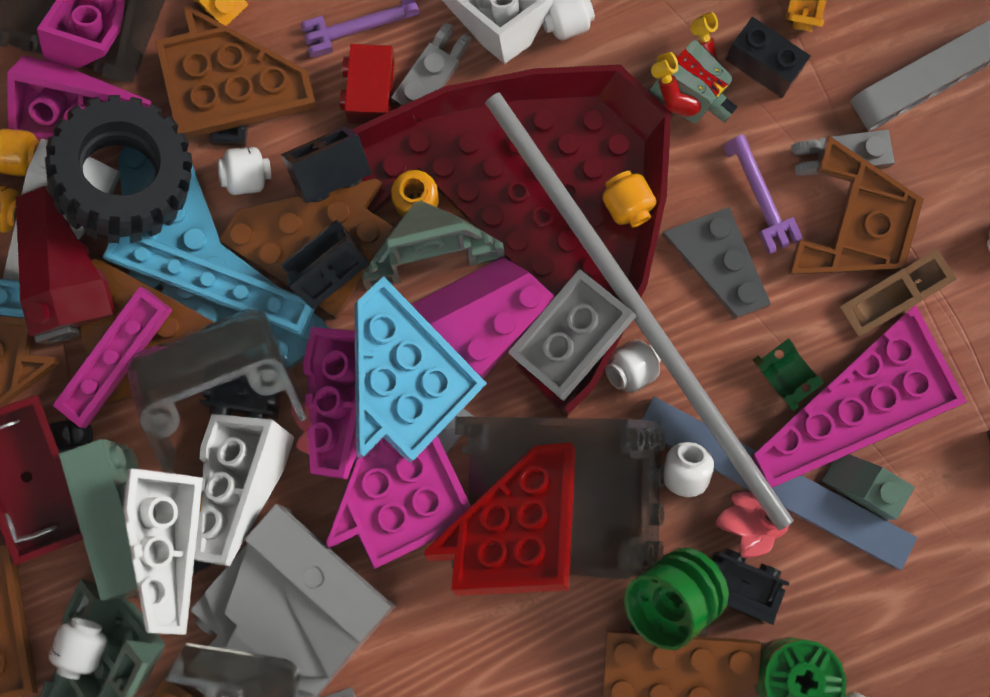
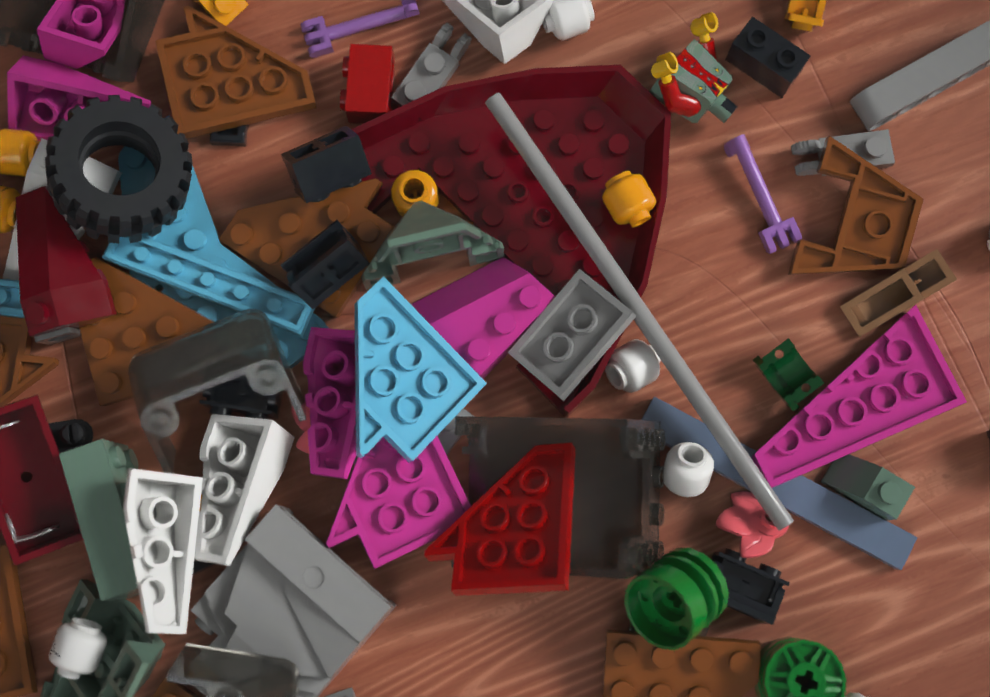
(111, 357): dark pink plate -> none
(243, 170): white head -> none
(722, 260): dark grey wing -> none

